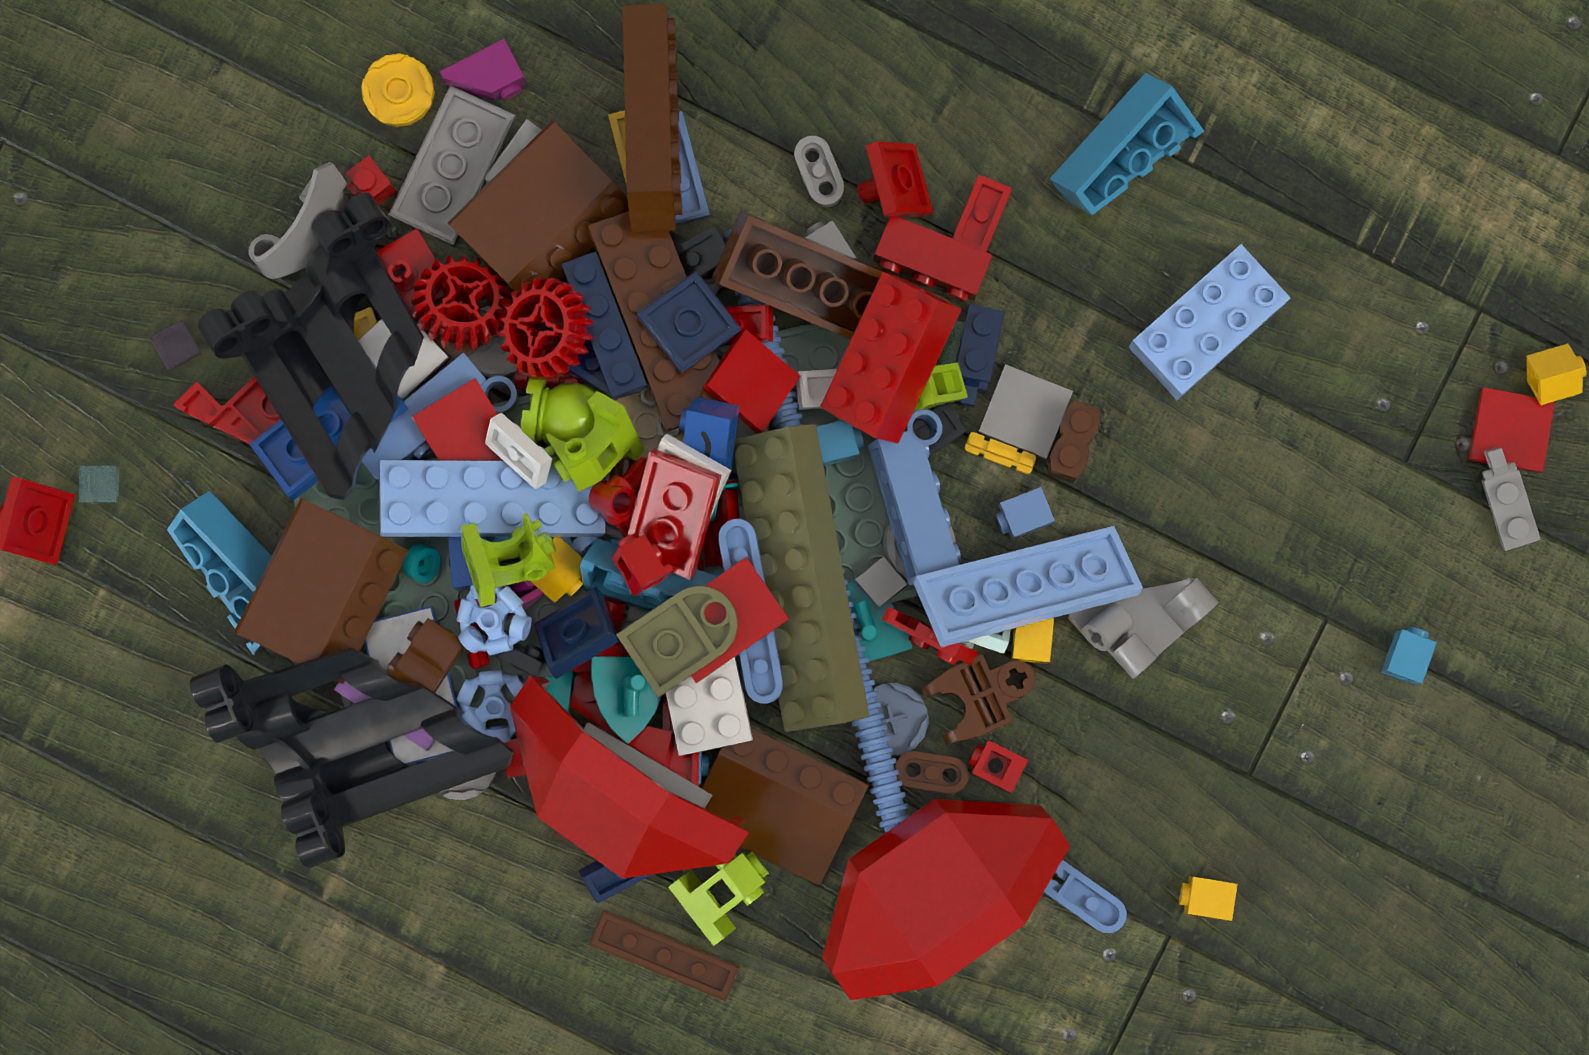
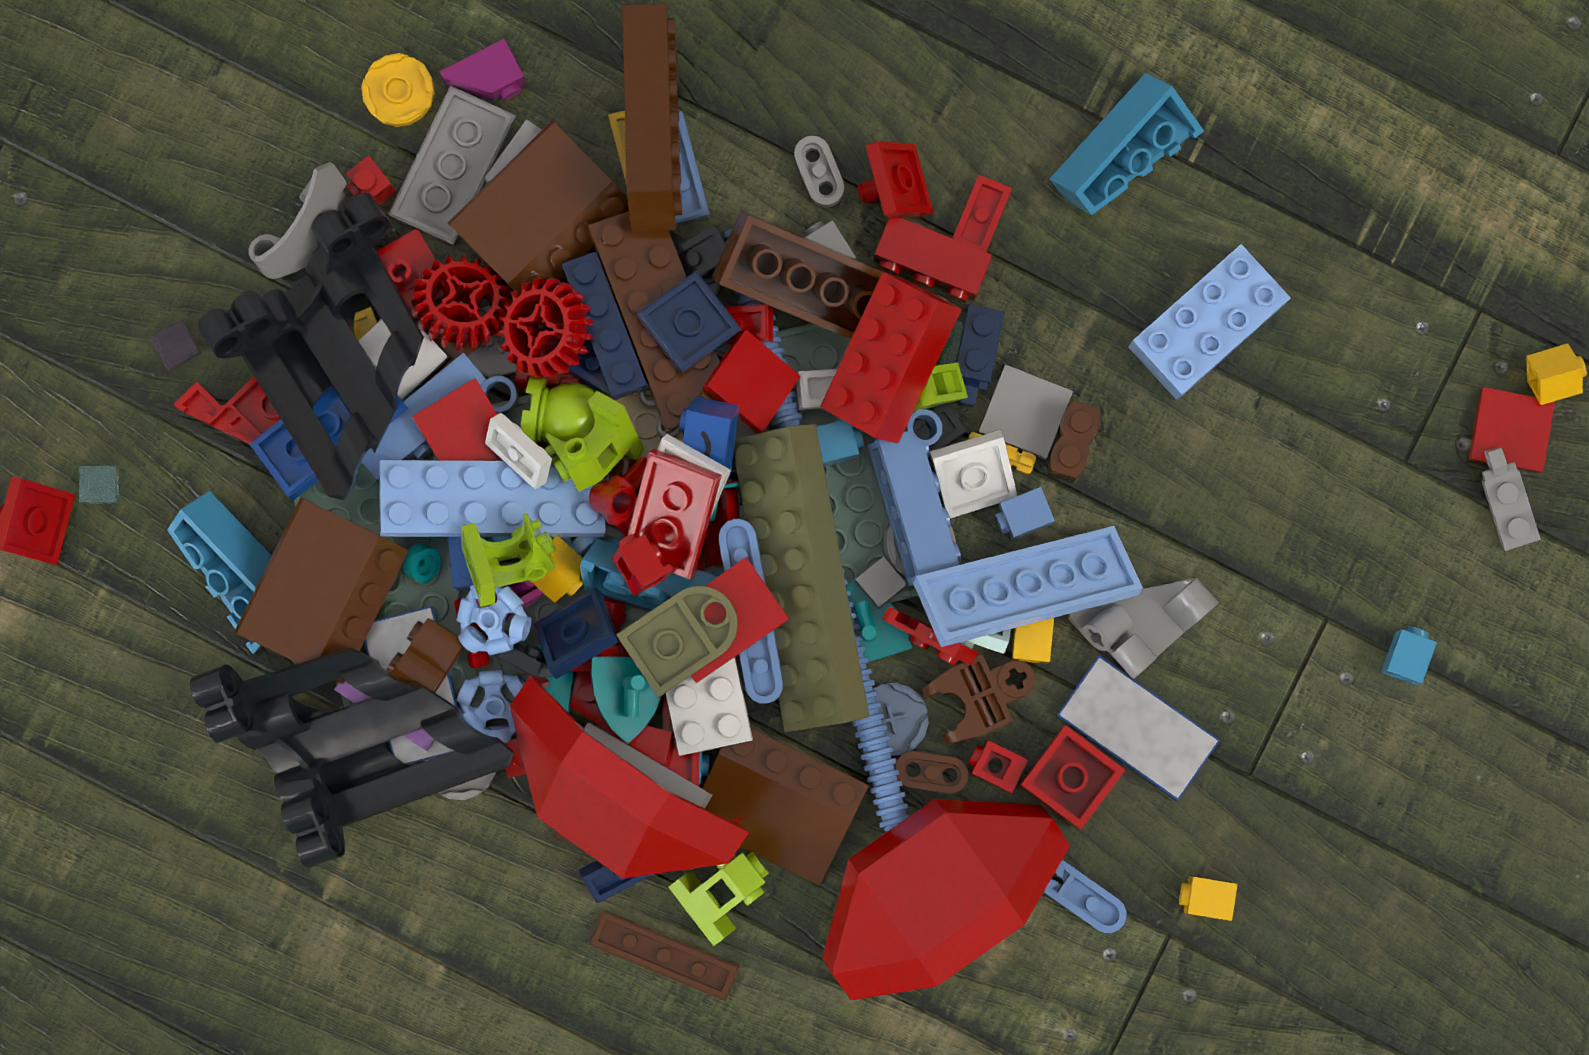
(974, 474): none -> white plate
(1071, 777): none -> red brick
(1138, 728): none -> flat silver tile

